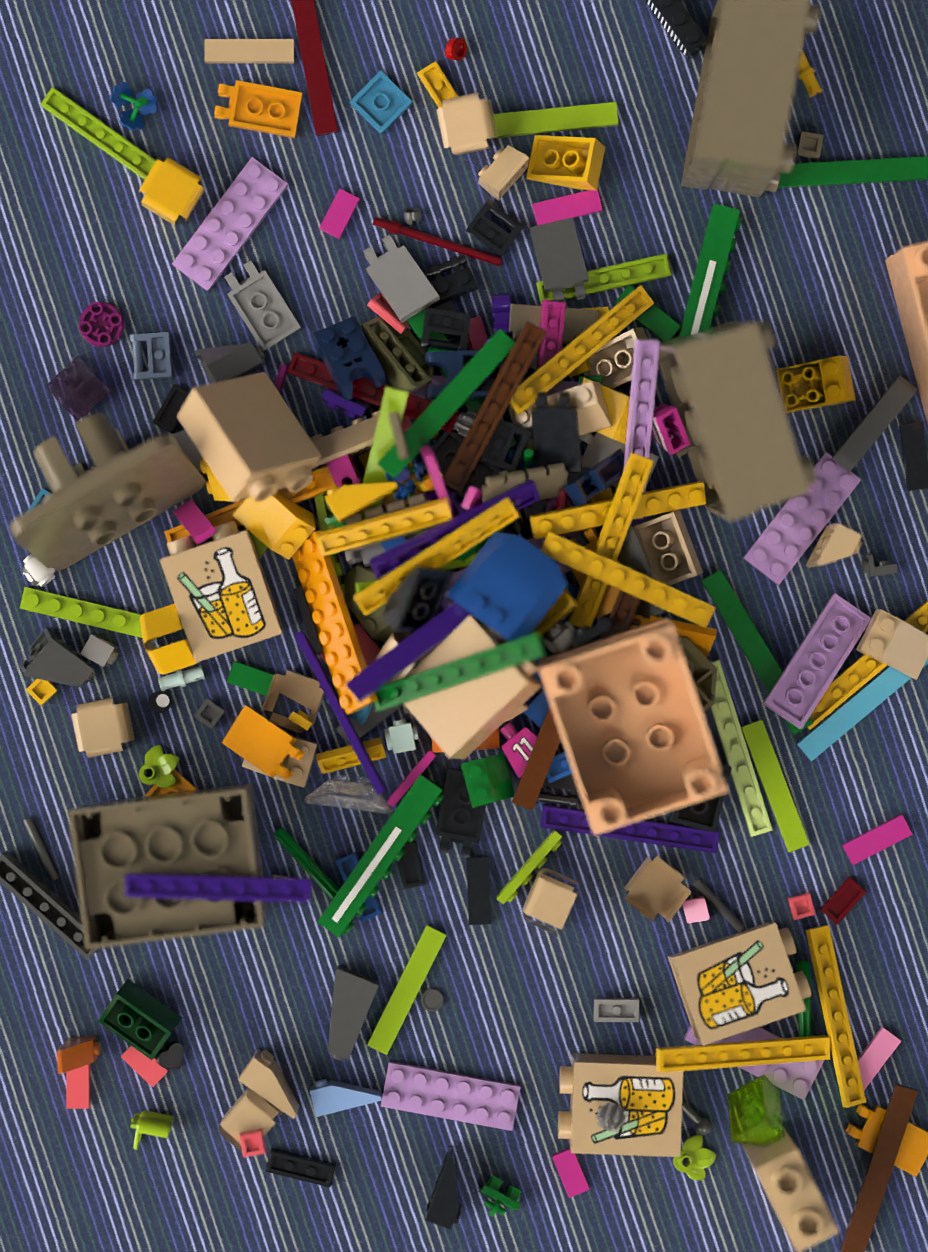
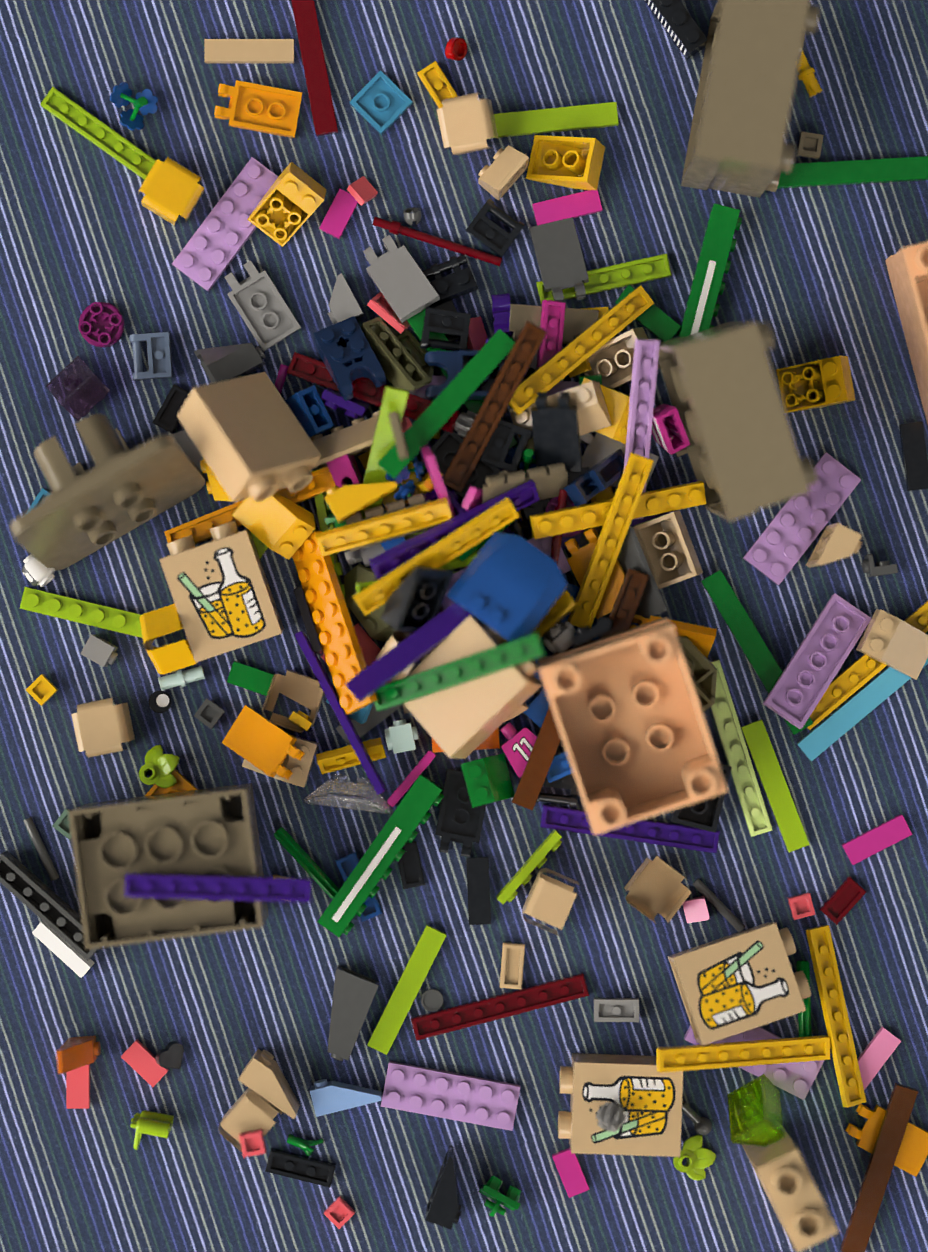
(56, 661): dark grey slope -> none
(62, 949): none -> white tile
(63, 825): none -> sand green plate
(139, 1019): dark green slope -> none
(194, 521): dark pink tile -> none
(287, 204): none -> yellow slope
(304, 1144): none -> green bar
(310, 411): none -> blue brick
(339, 1212): none -> coral tile
(343, 303): none -> light grey slope
(362, 190): none -> coral tile
(499, 1006): none -> dark red tile
(512, 965): none -> tan tile
(627, 579): yellow plate -> none
(874, 423): dark grey beam -> none

